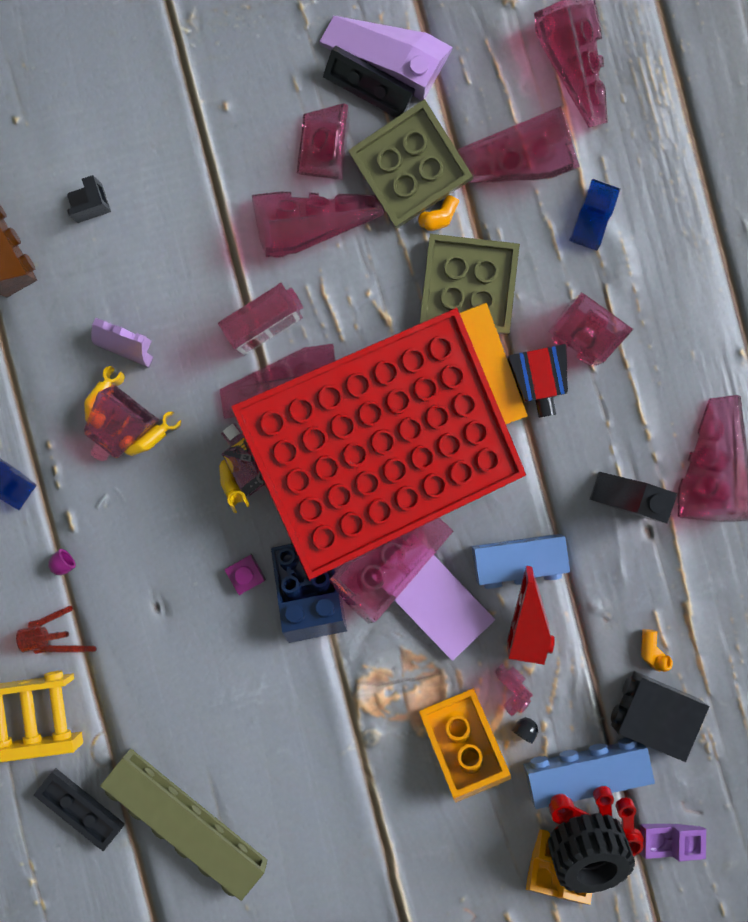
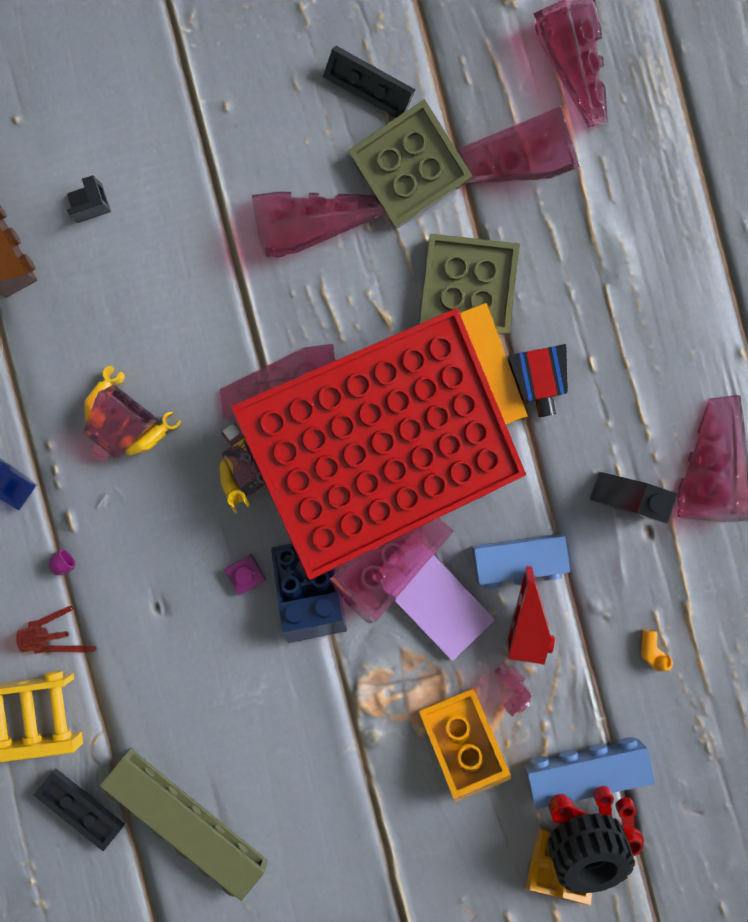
(121, 342): lavender slope -> none
(262, 319): clear pink brick -> none
(324, 142): clear pink slope -> none
(400, 52): lavender wedge -> none
(439, 218): light orange arm -> none
(526, 729): black hinge -> none
(589, 330): clear pink slope -> none
(594, 214): clear blue slope -> none
(659, 716): black brick -> none
(673, 840): medium lavender slope -> none

